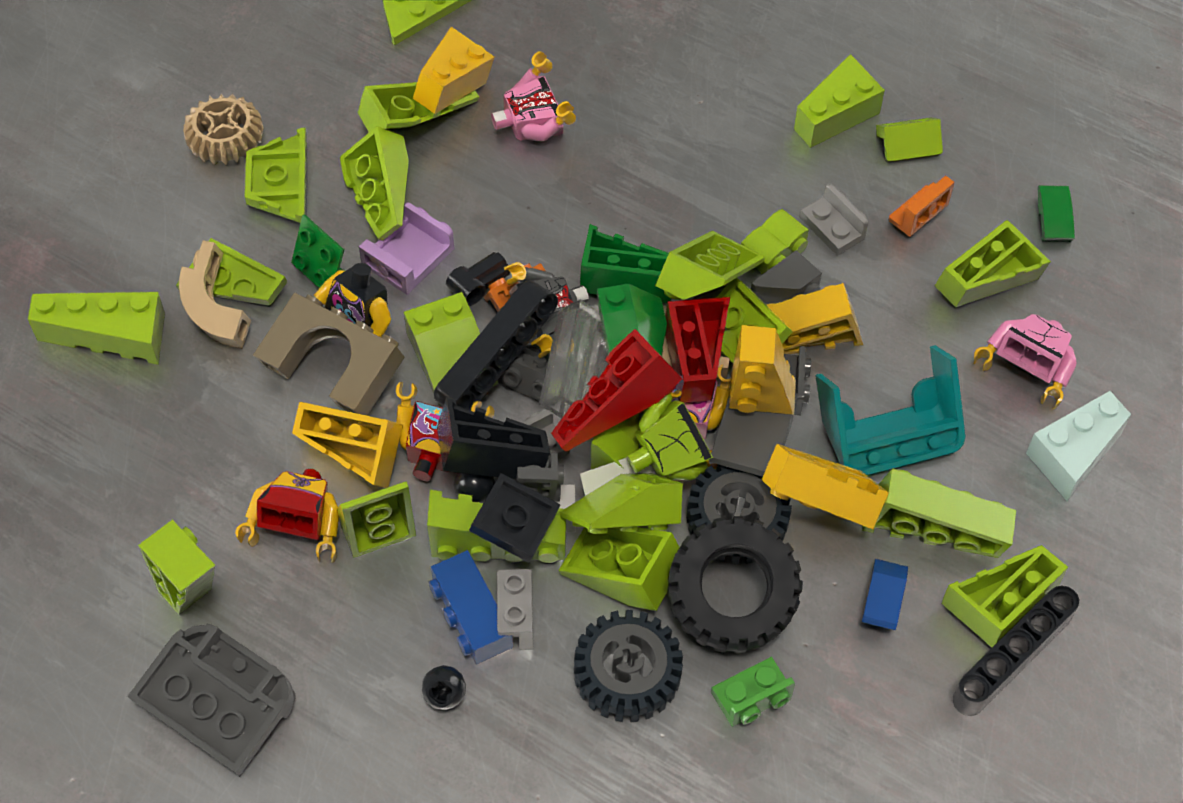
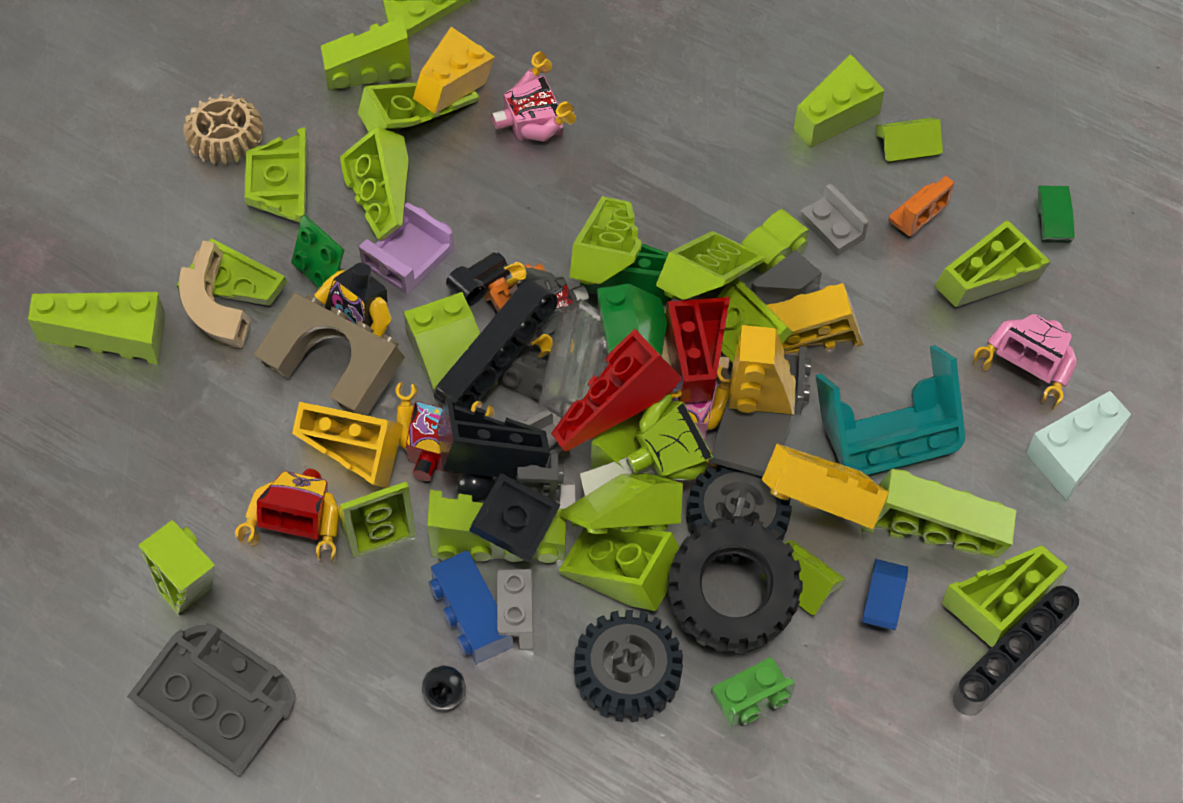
(368, 57): none -> lime wedge
(605, 242): none -> lime wedge
(817, 578): none -> lime panel

